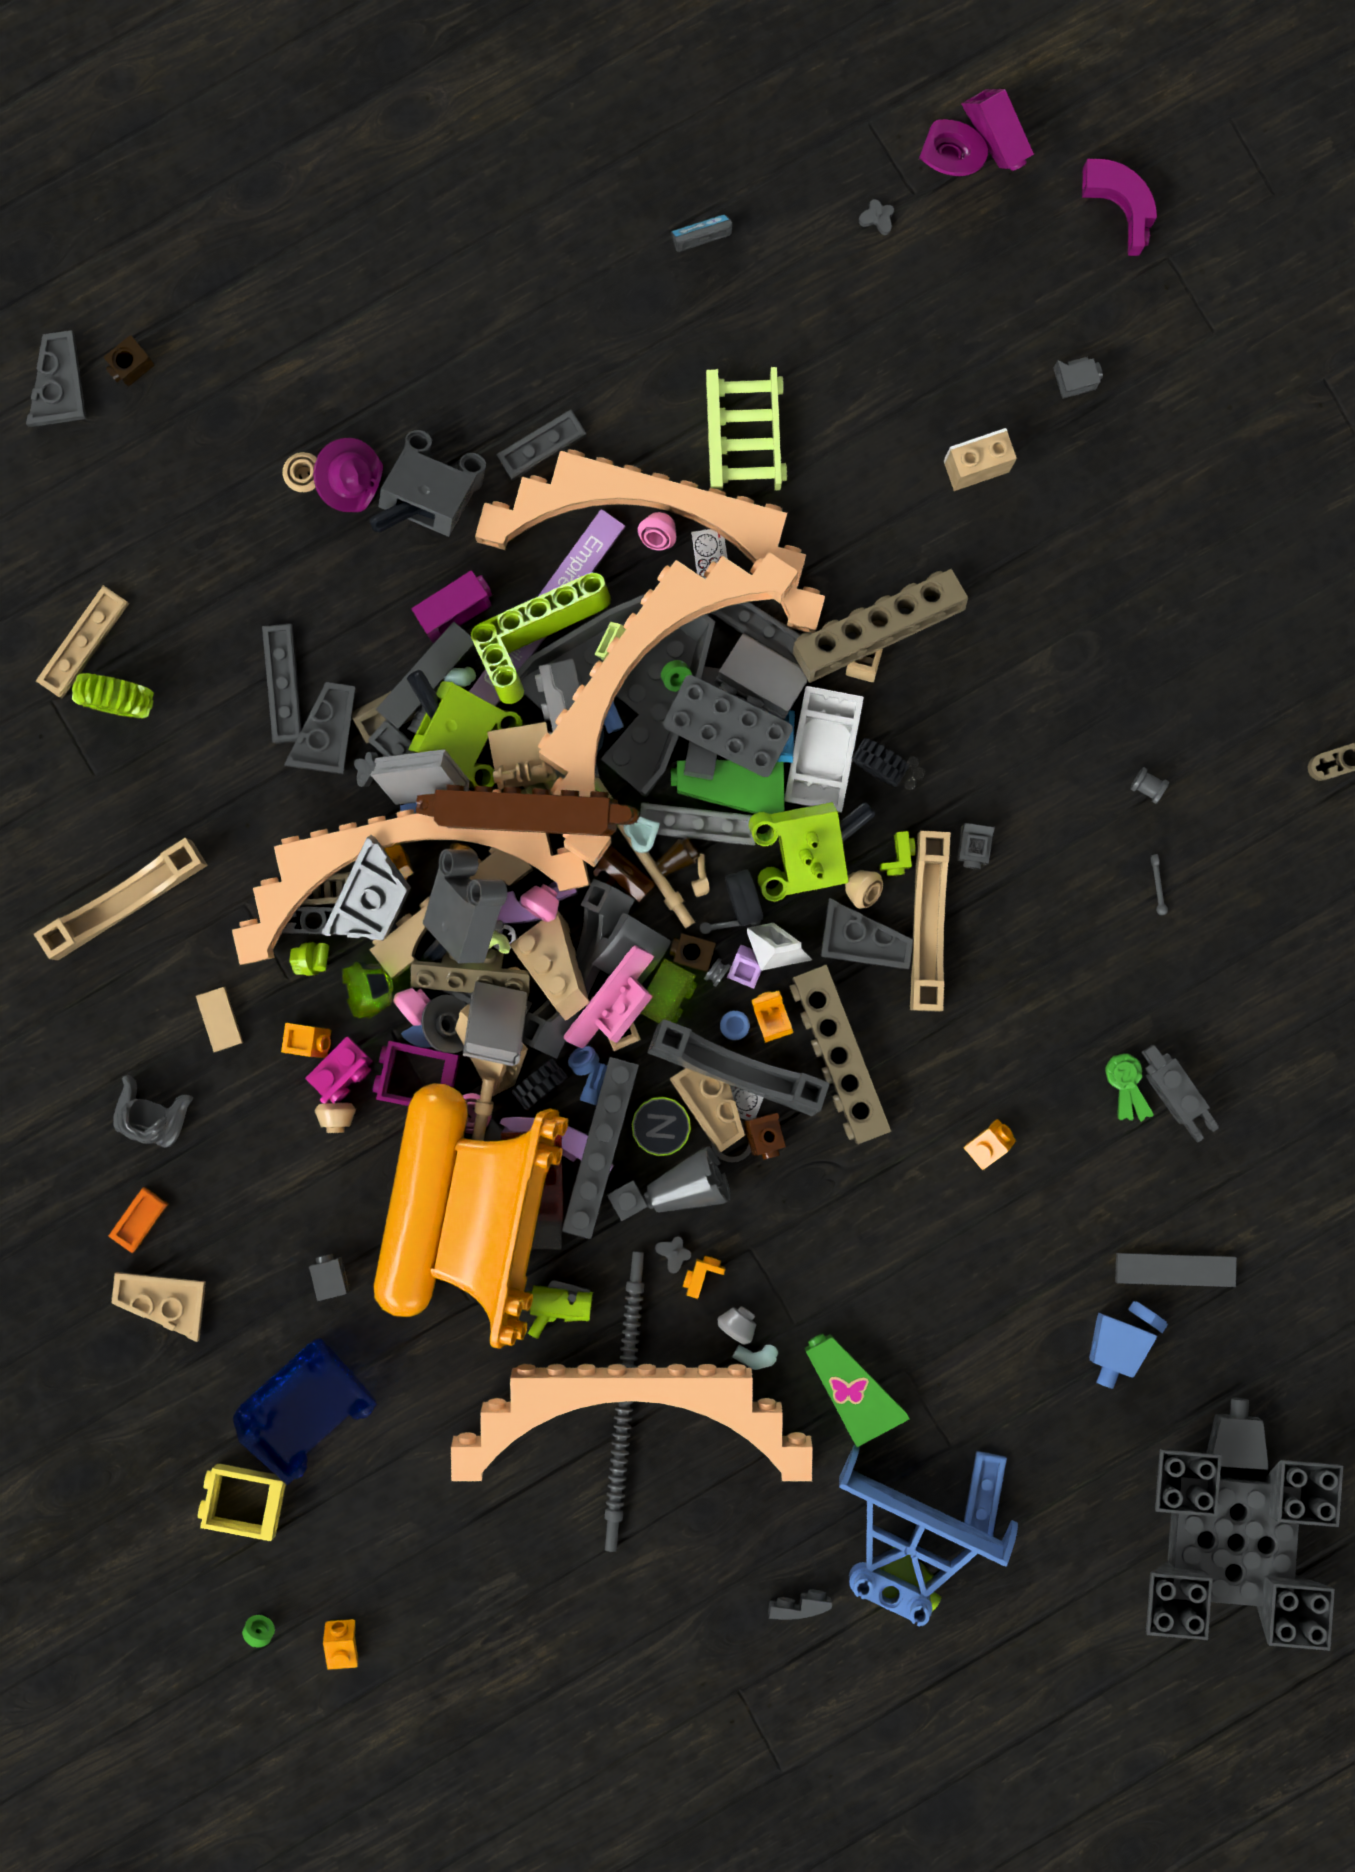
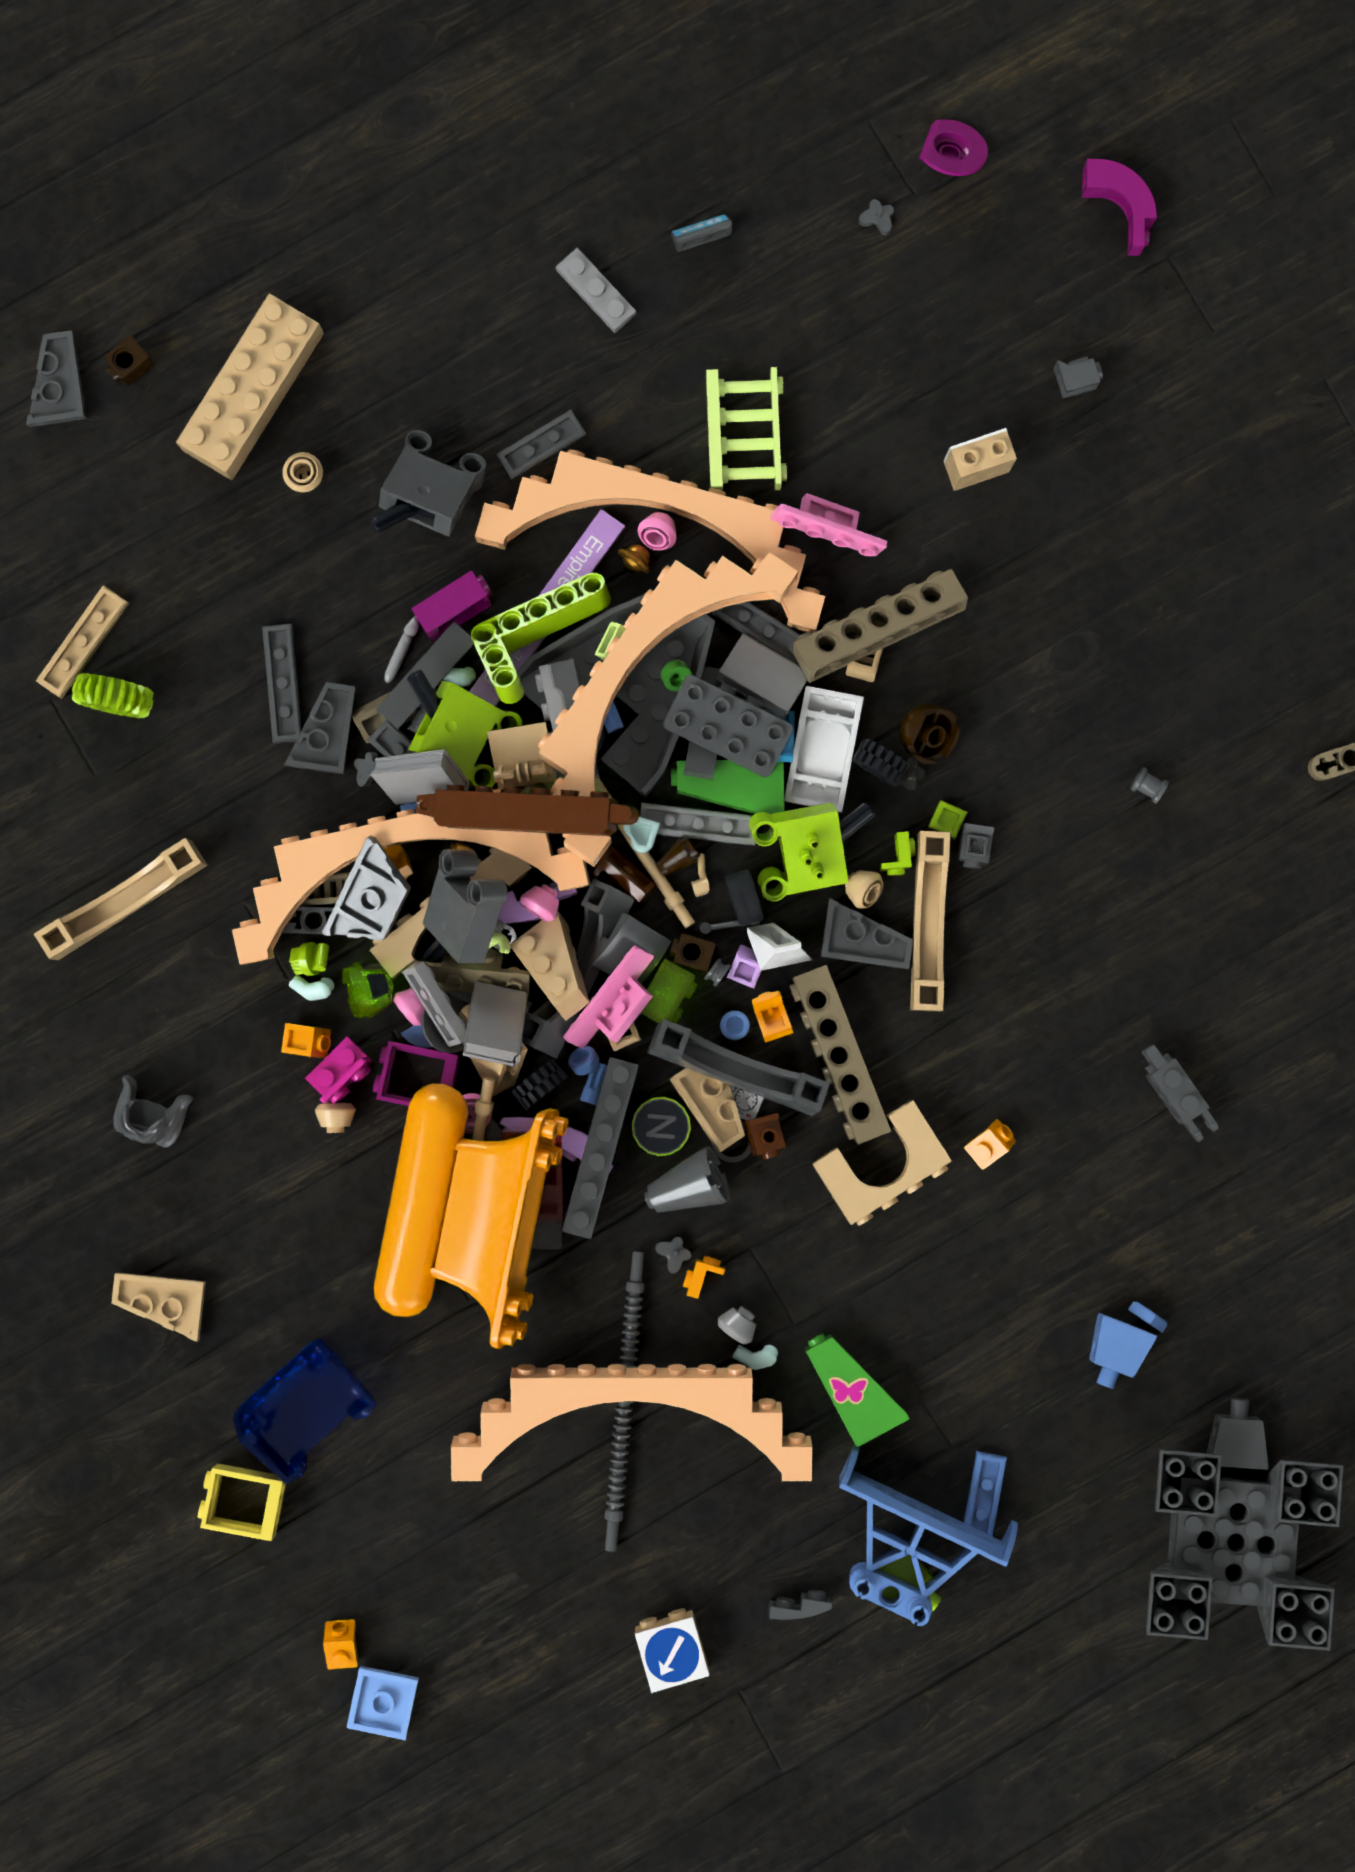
(138, 1220): orange tile -> none
(219, 1019): tan tile -> none
(250, 387): none -> tan brick
(258, 1631): bright green tile -> none
(312, 991): none -> light aqua arm
(329, 1277): dark grey brick -> none
(347, 474): magenta hat -> none
(382, 1702): none -> light blue plate
(409, 631): none -> light grey piece
(436, 1003): none -> light grey plate
(559, 1301): lime piece -> none
(596, 290): none -> light grey plate
(627, 1200): dark grey brick -> none
(636, 558): none -> pearl gold piece
(671, 1650): none -> piece
(707, 547): white sticker -> none
(828, 521): none -> bright pink bracket
(923, 1158): none -> tan arch
(929, 732): none -> dark brown cylinder
(947, 819): none -> lime tile
(1000, 127): magenta slope -> none
(1125, 1073): bright green piece -> none
(1161, 909): dark grey hinge -> none
(1175, 1269): dark grey tile -> none

